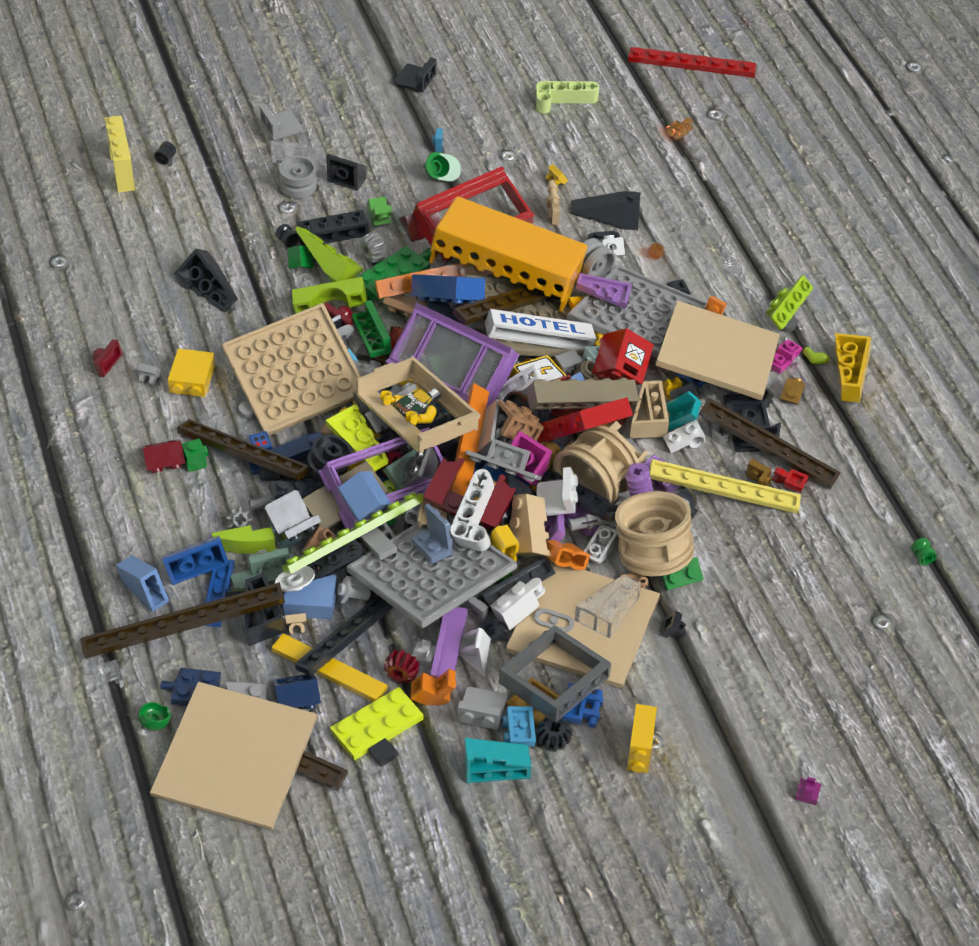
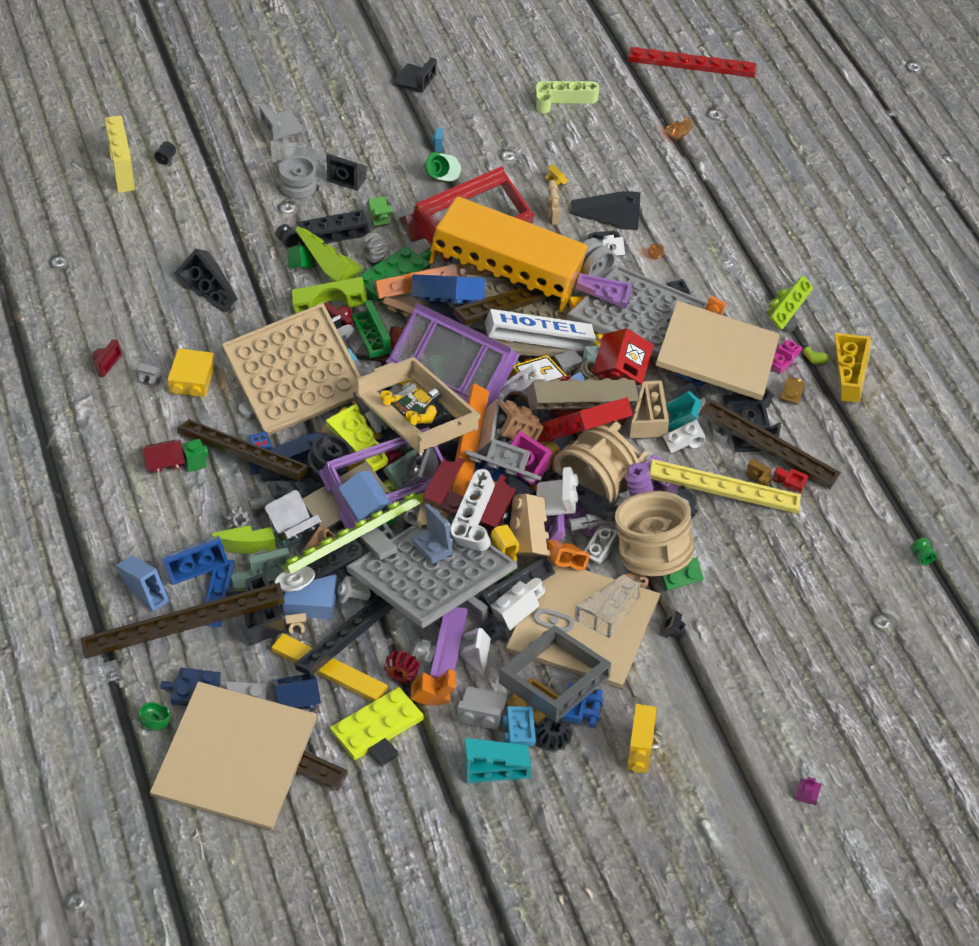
(670, 385): yellow tile -> none

